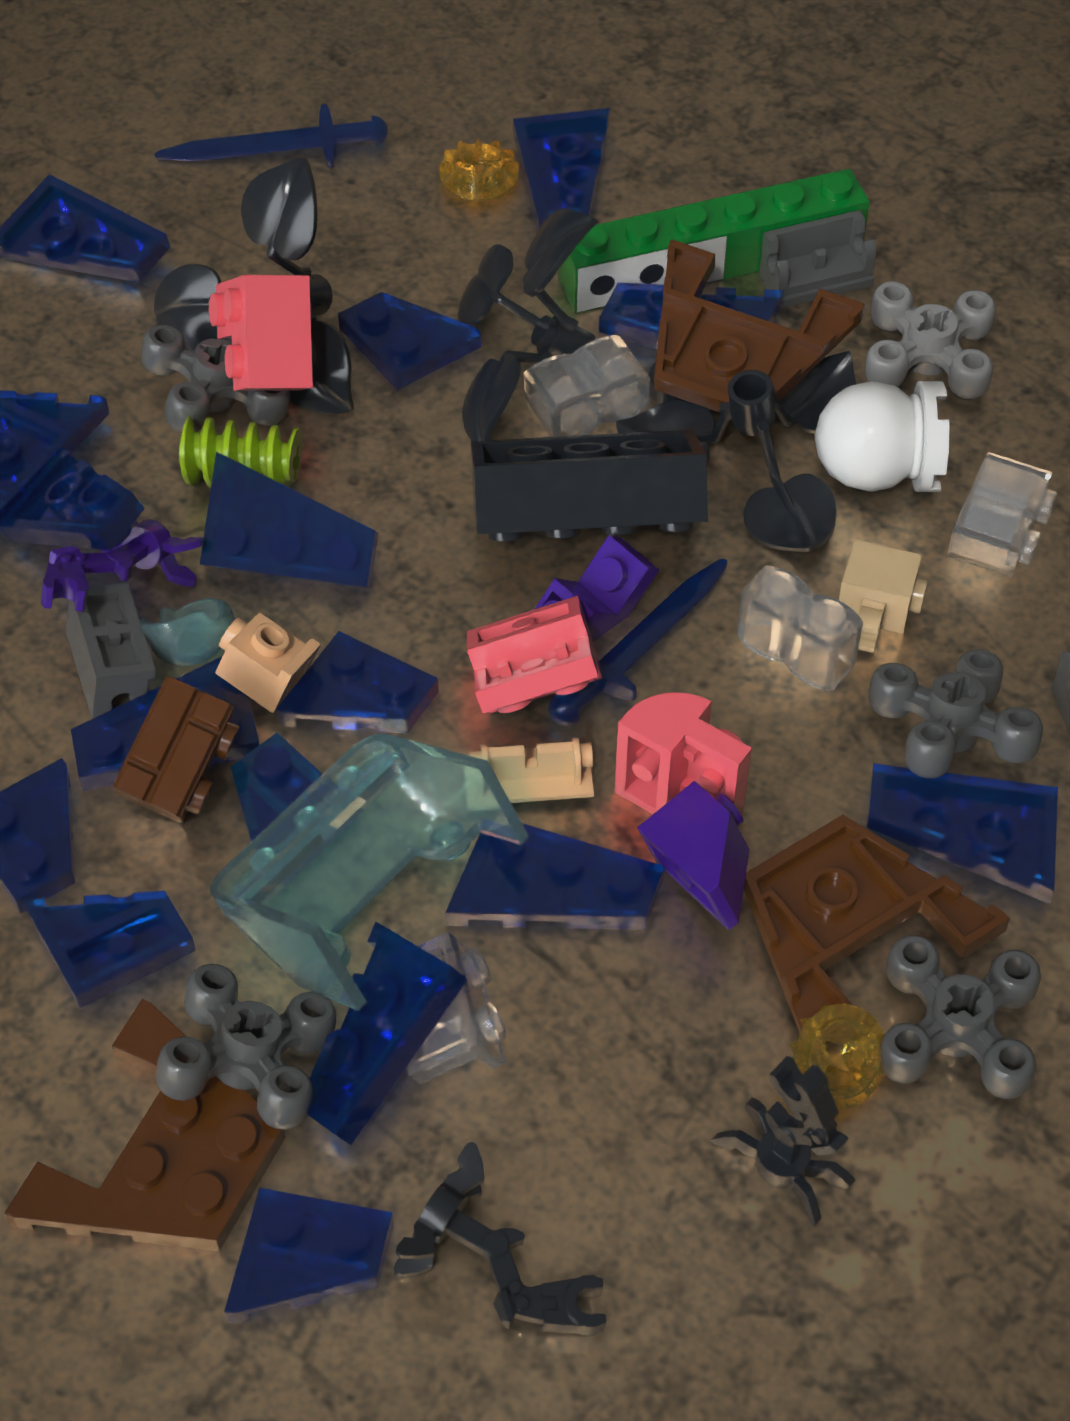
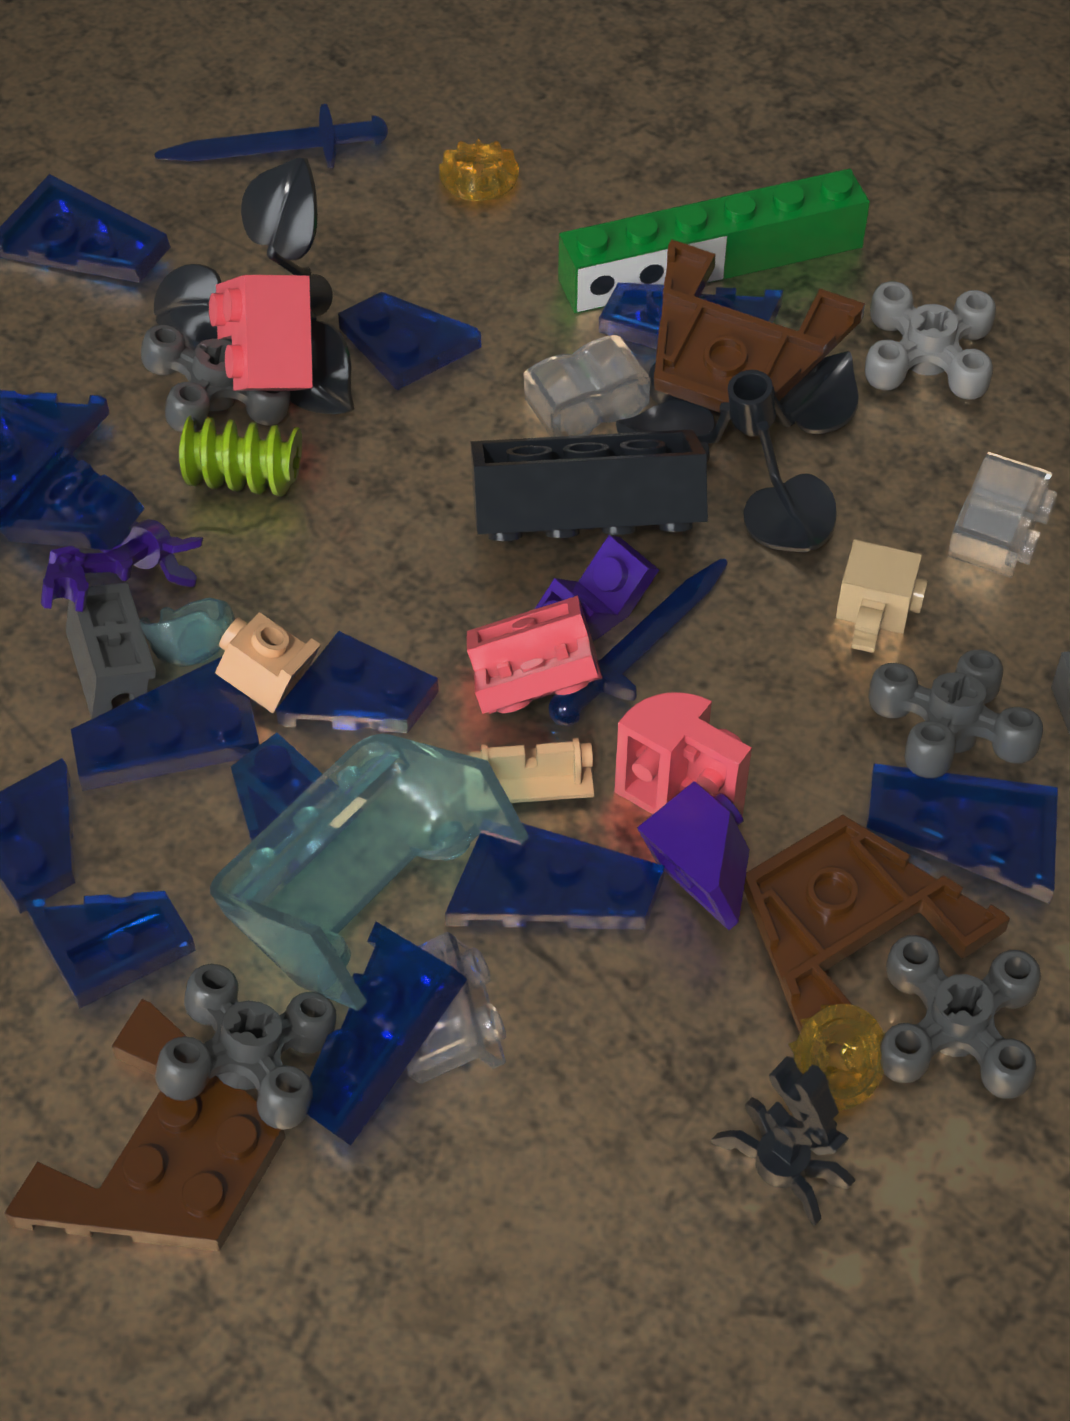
(176, 750): reddish brown brick -> none
(280, 532): clear blue wing -> none
(305, 1251): clear blue wing -> none
(546, 1304): black piece -> none
(551, 336): black plant -> none
(561, 159): clear blue wing -> none
(803, 629): clear brick -> none
(818, 256): dark grey hinge -> none
(879, 436): white tile -> none

